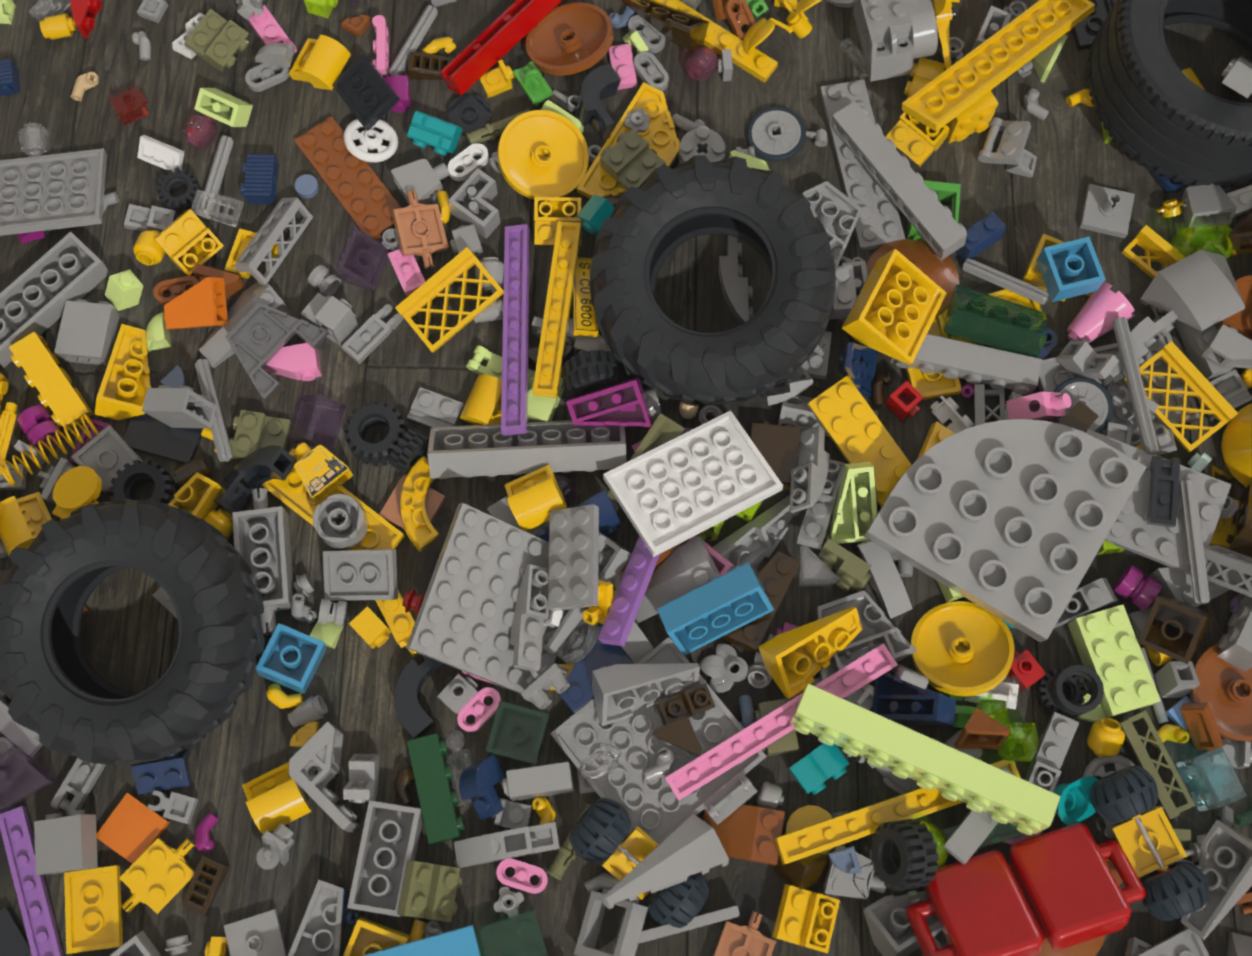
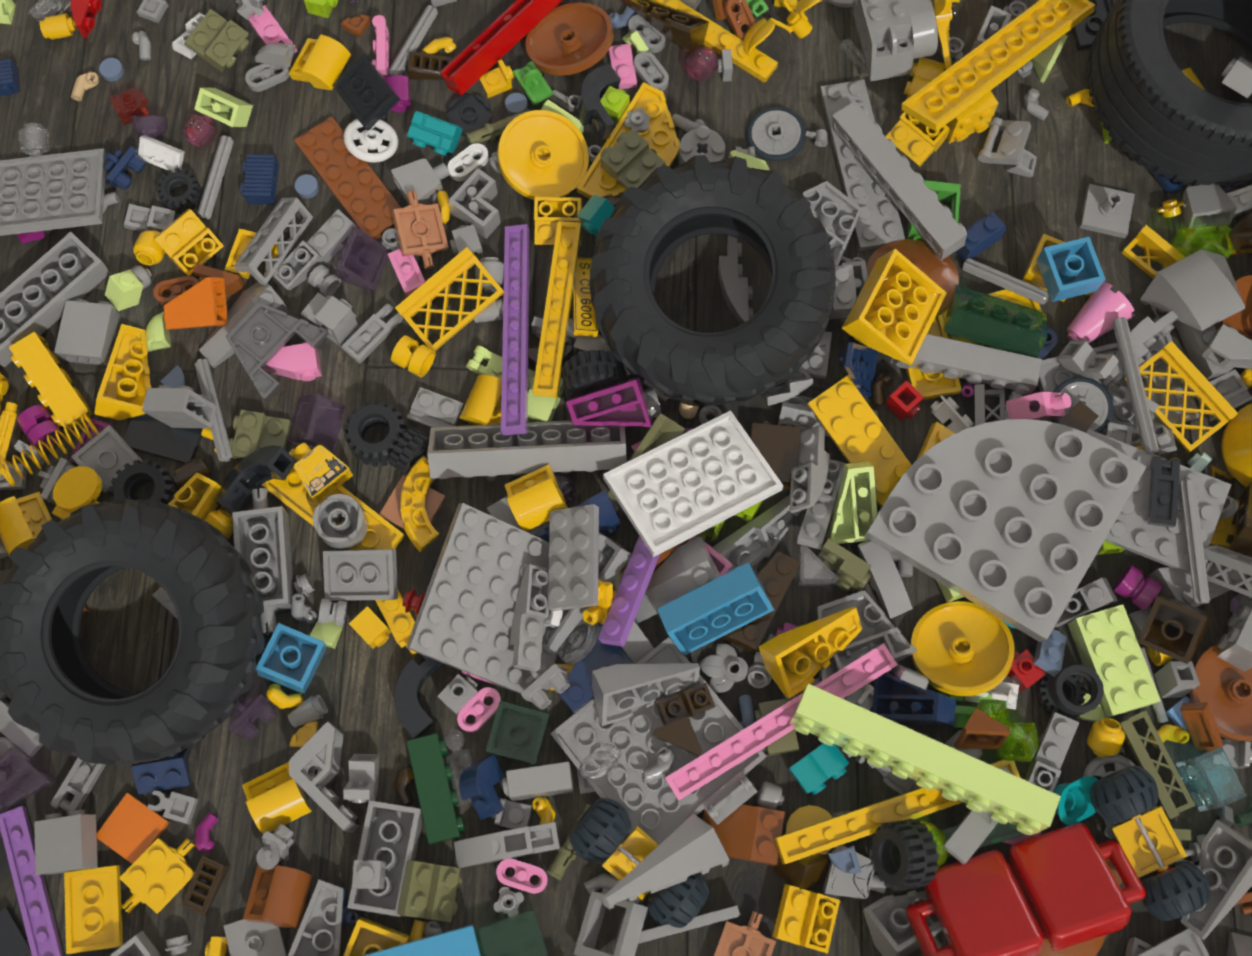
(111, 69): none -> sand blue tile
(117, 175): none -> dark blue hips
(142, 275): none -> light grey piece
(150, 125): none -> clear purple hair
(232, 203): clear slope -> none
(246, 715): none -> clear purple hips
(278, 897): none -> dark orange brick
(315, 252): none -> light grey slope
(369, 874): none -> light grey brick
(411, 355): none -> yellow wheel
(516, 103): none -> sand blue tile
(615, 103): none -> lime brick
(1050, 653): none -> sand blue plate

